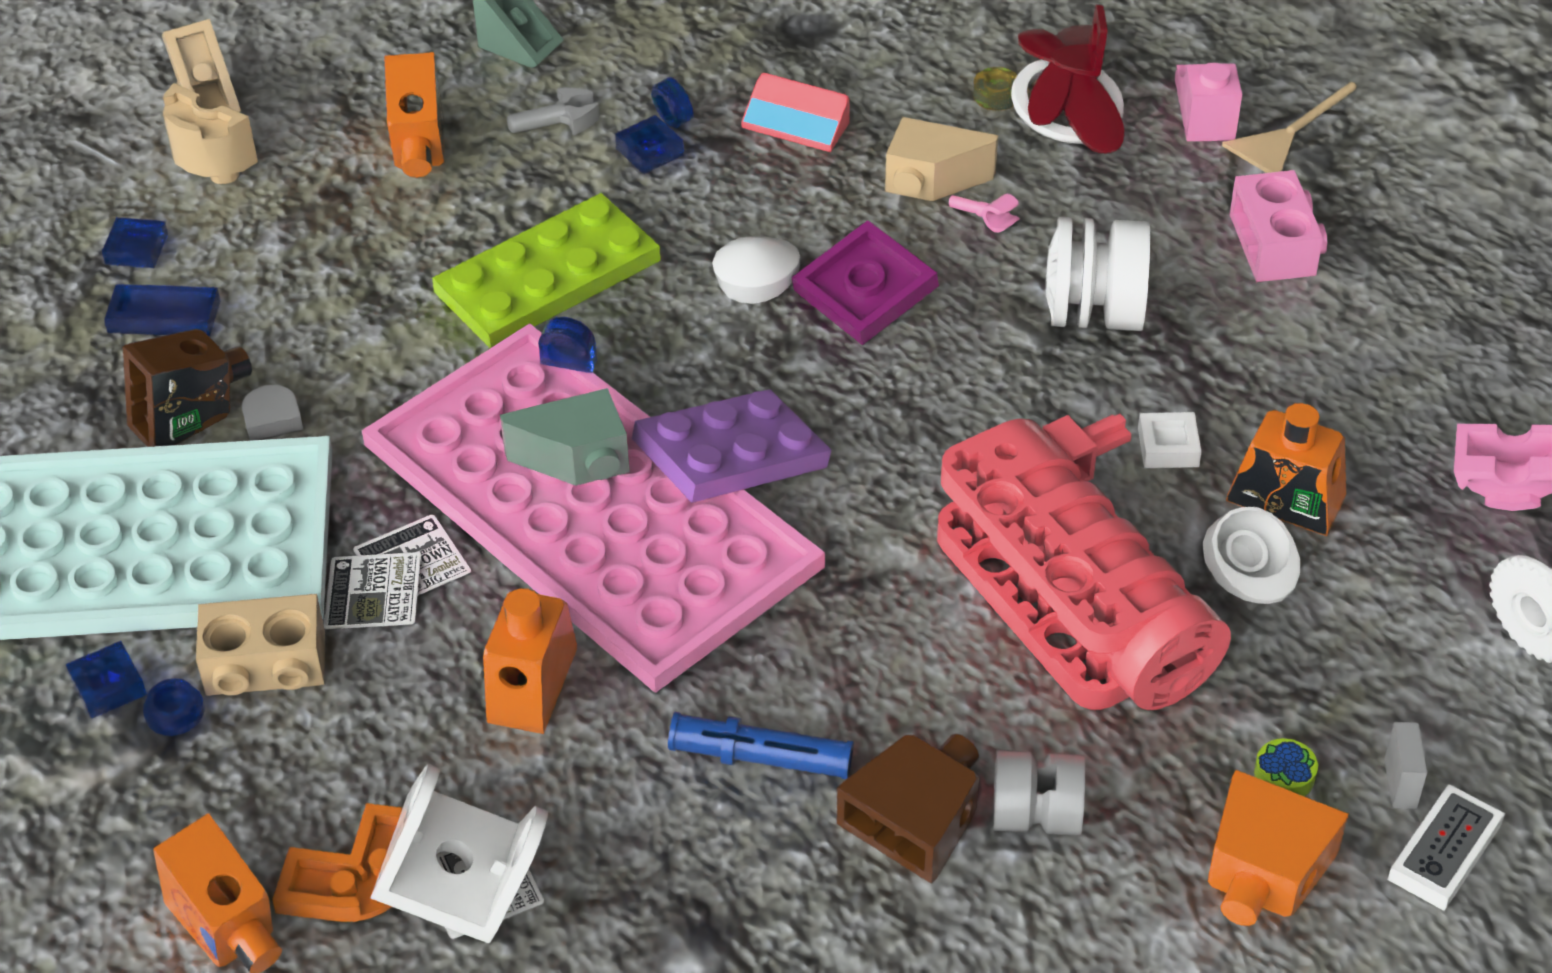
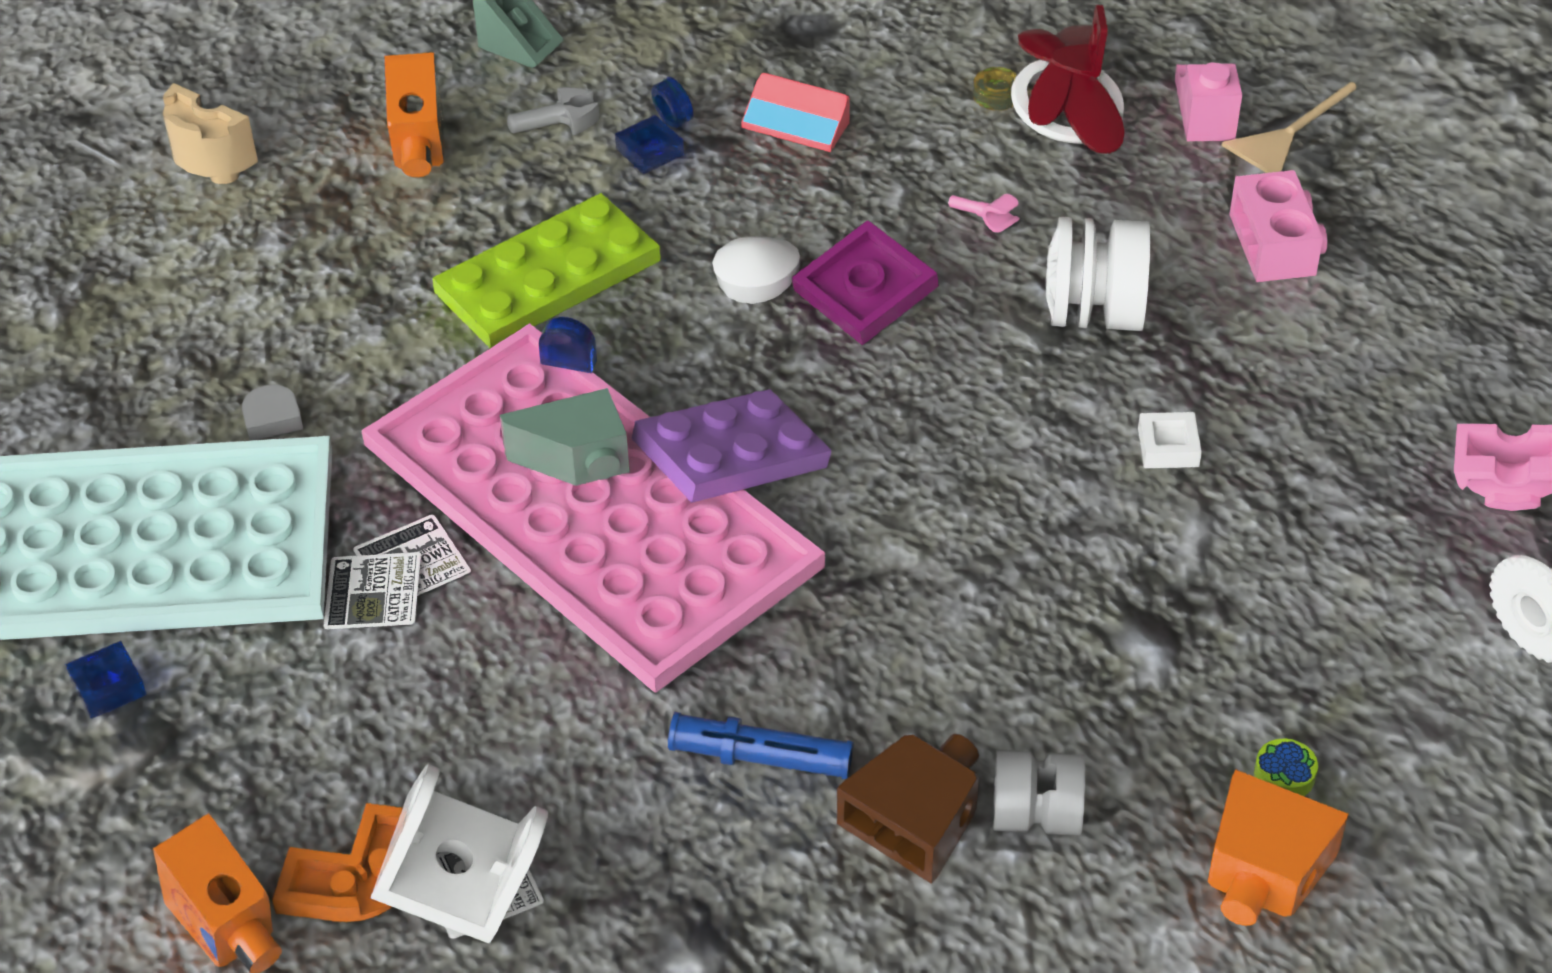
(135, 242): clear blue tile -> none
(161, 309): clear blue tile -> none
(173, 707): clear blue plate -> none
(179, 385): torso -> none
(200, 64): tan slope -> none
(260, 644): tan brick -> none
(533, 639): orange torso -> none
(938, 159): tan slope -> none
(1080, 562): coral piece -> none
(1252, 555): white hat -> none
(1294, 470): torso -> none
(1405, 765): light grey tile -> none
(1446, 847): tile -> none

